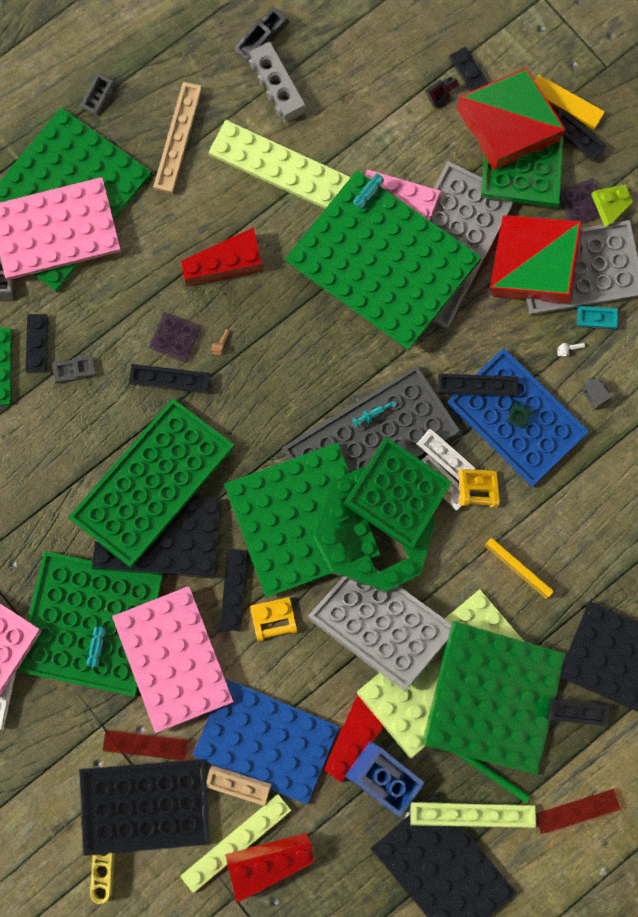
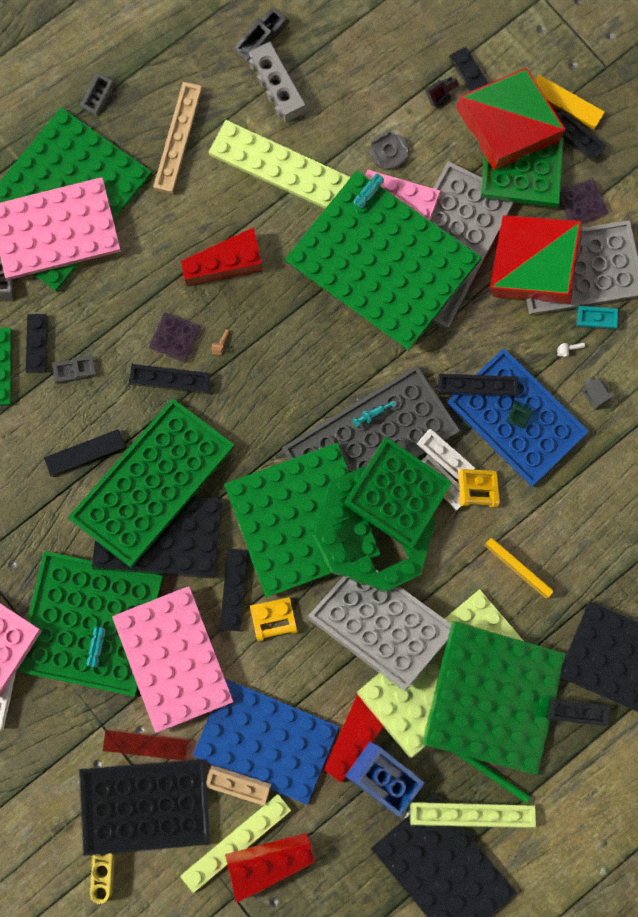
(84, 452): none -> black tile
(389, 151): none -> flat silver tile
(577, 811): clear red tile -> none
(611, 202): lime wing -> none

